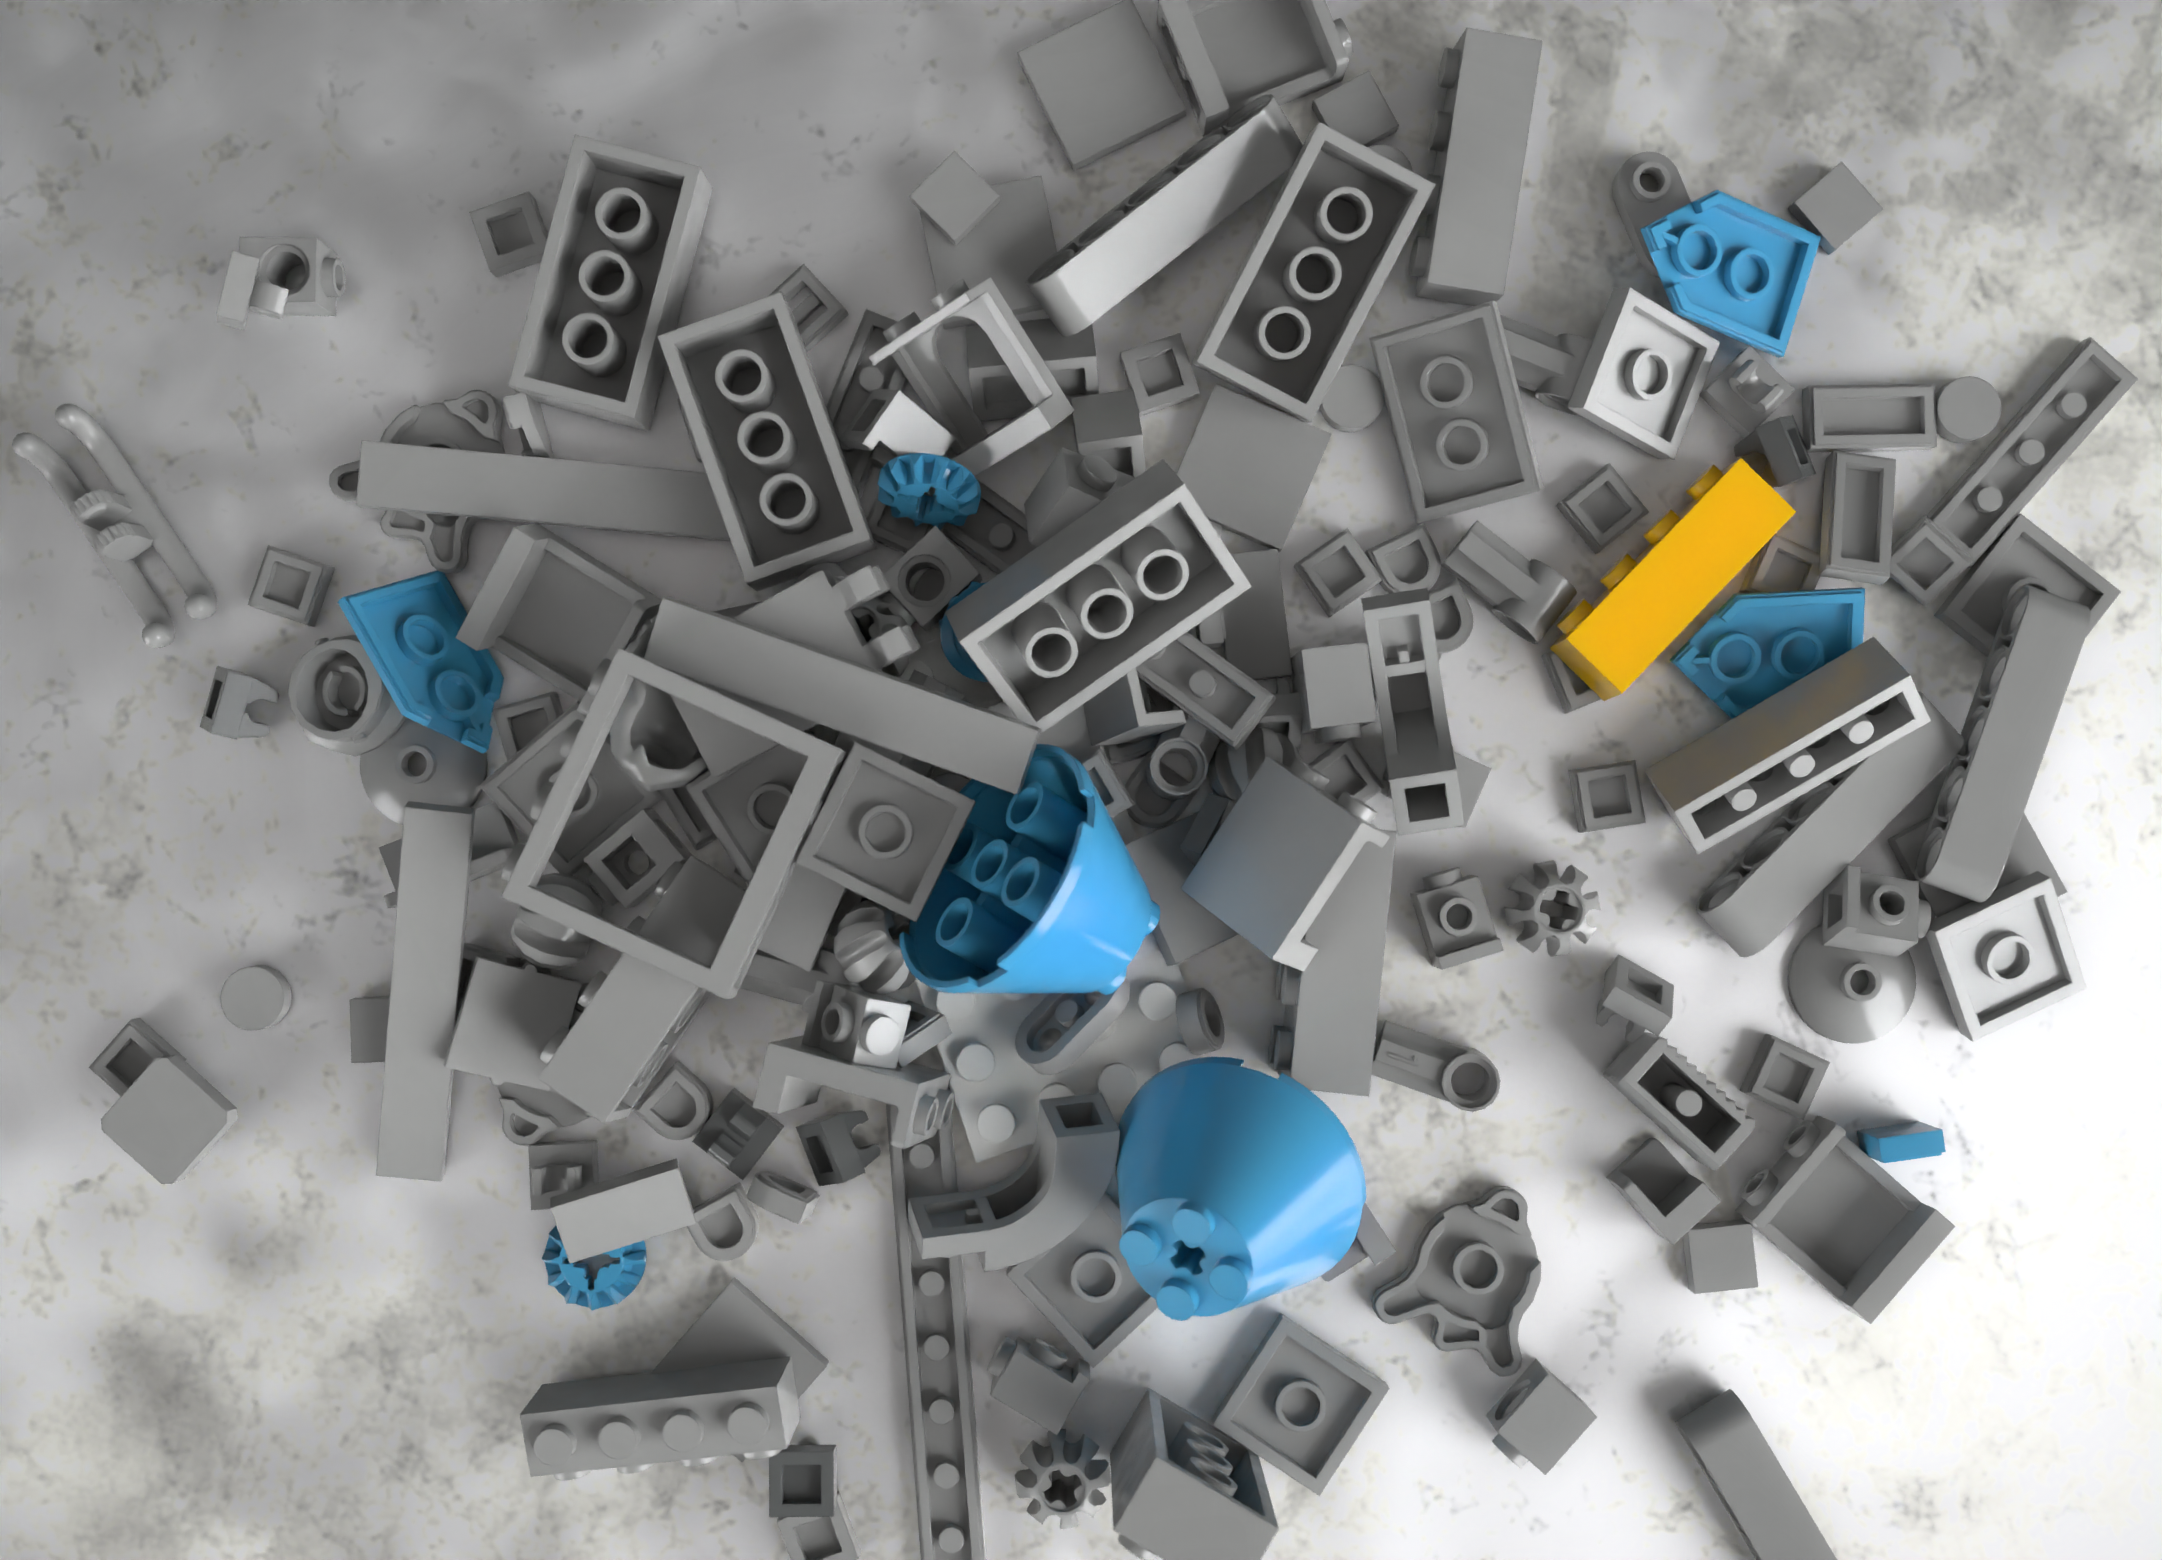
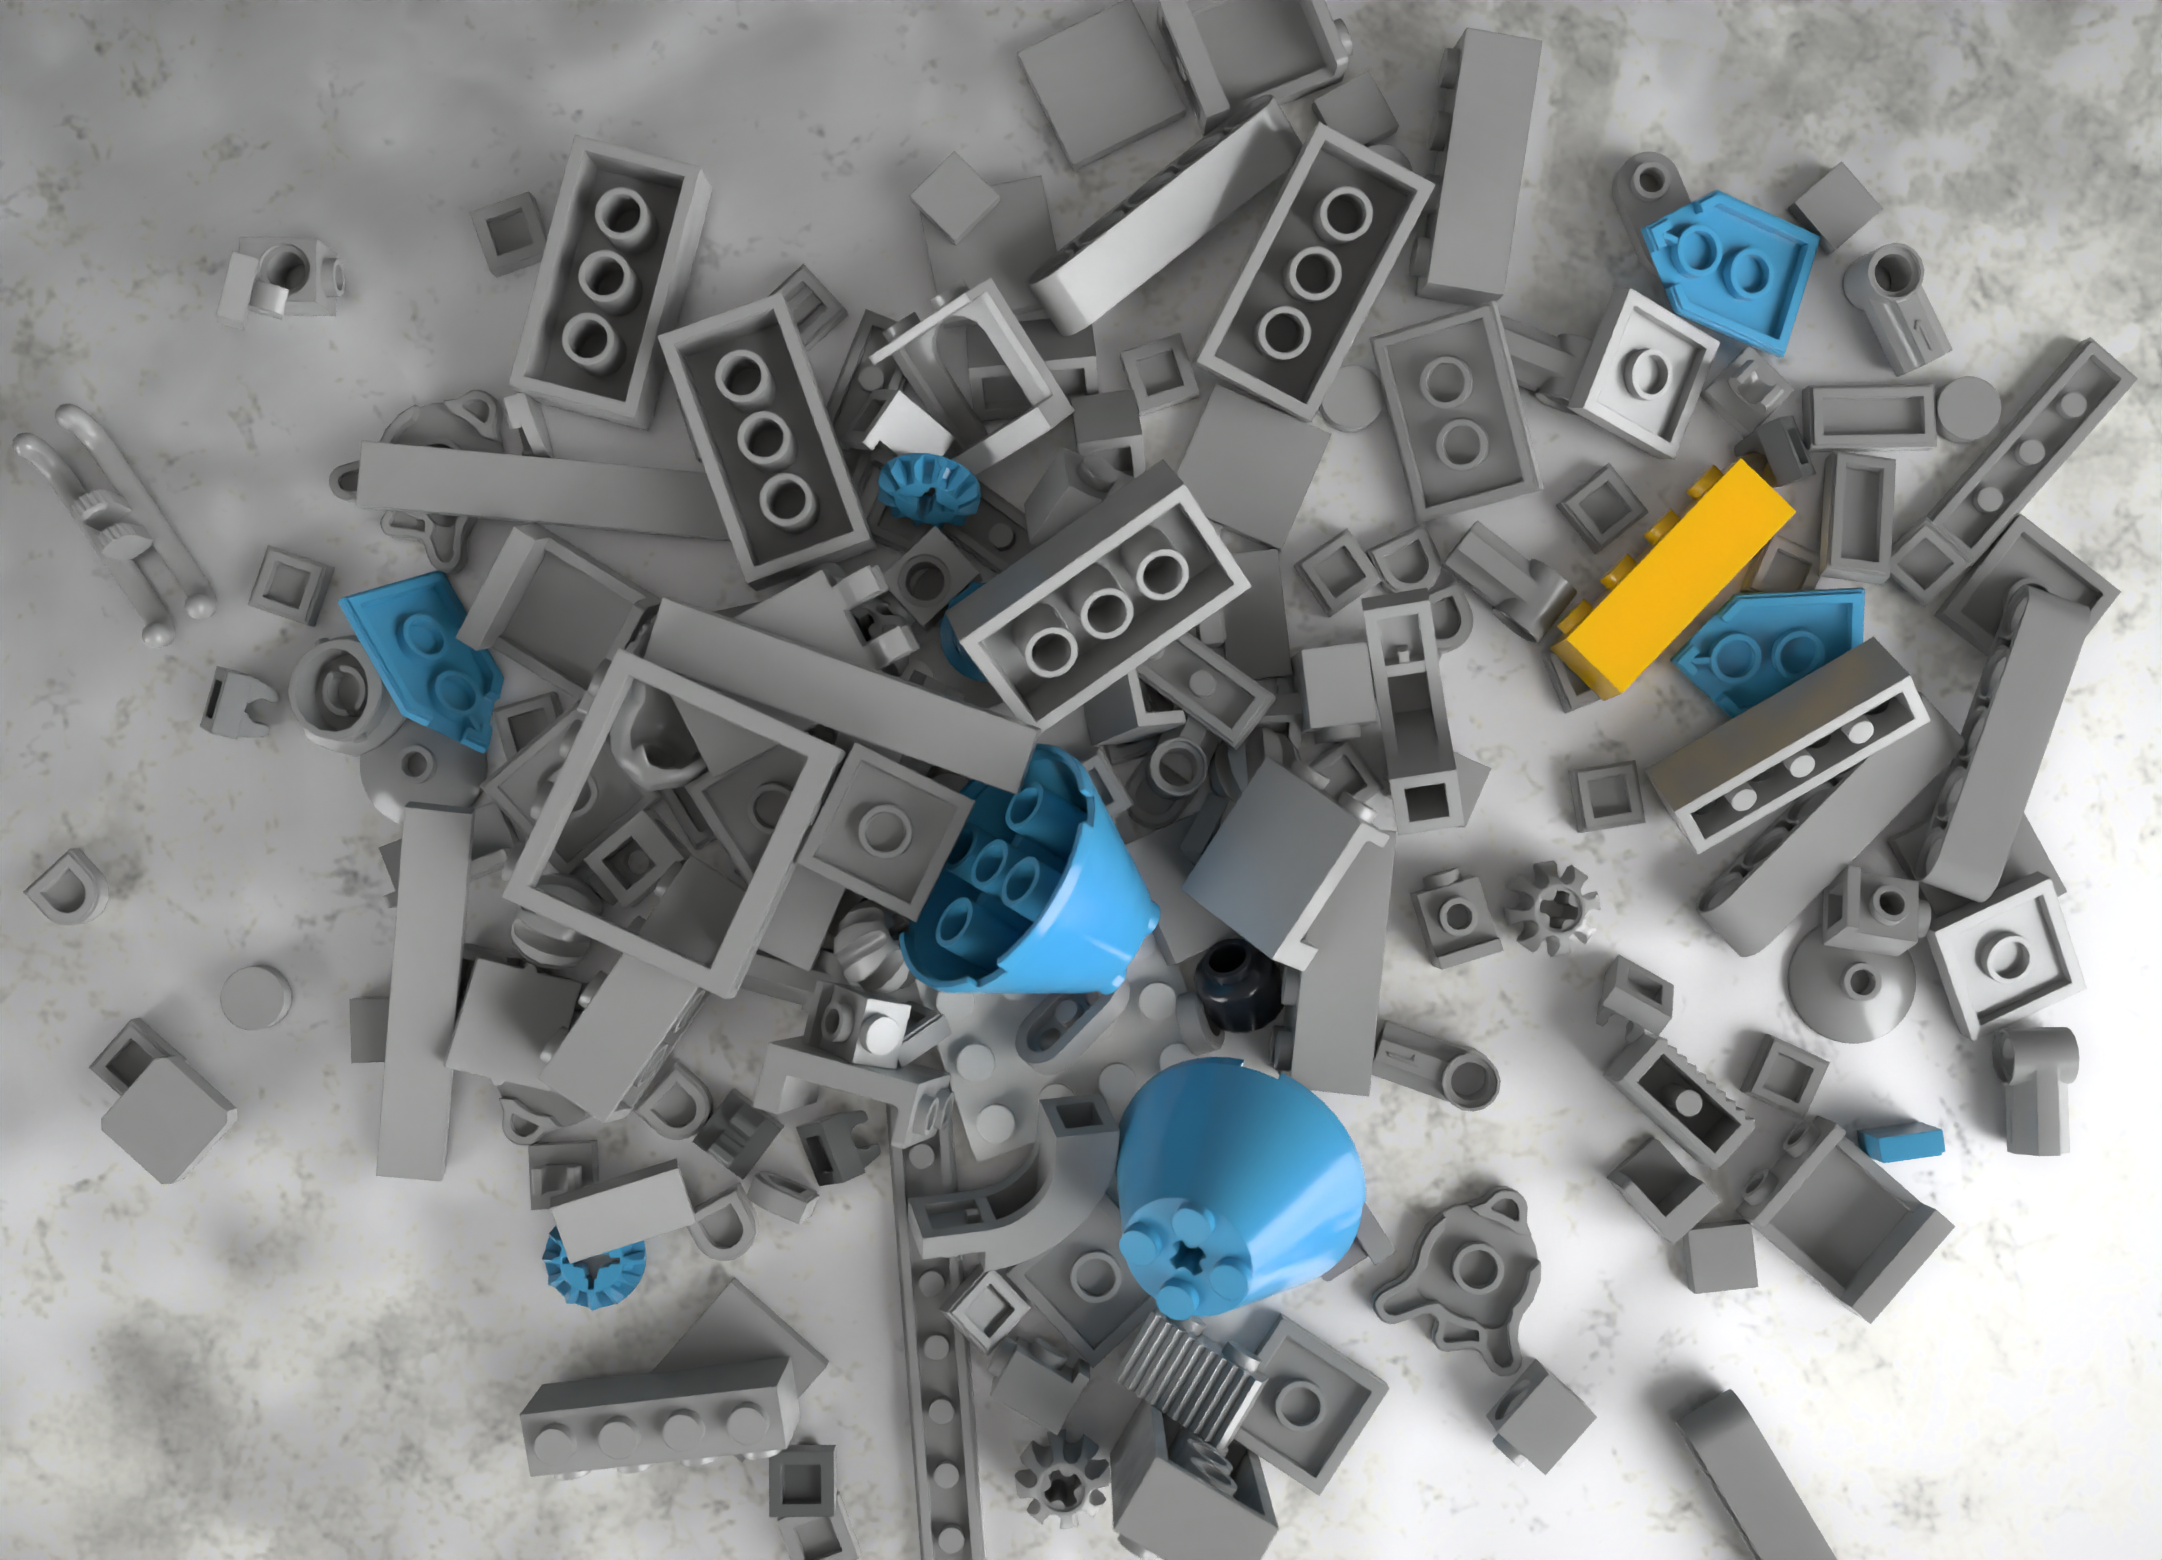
(70, 890): none -> light grey tile
(984, 1309): none -> light grey tile
(1192, 1377): none -> light grey brick
(1239, 986): none -> black head
(1901, 316): none -> light grey piece
(2036, 1073): none -> light grey piece

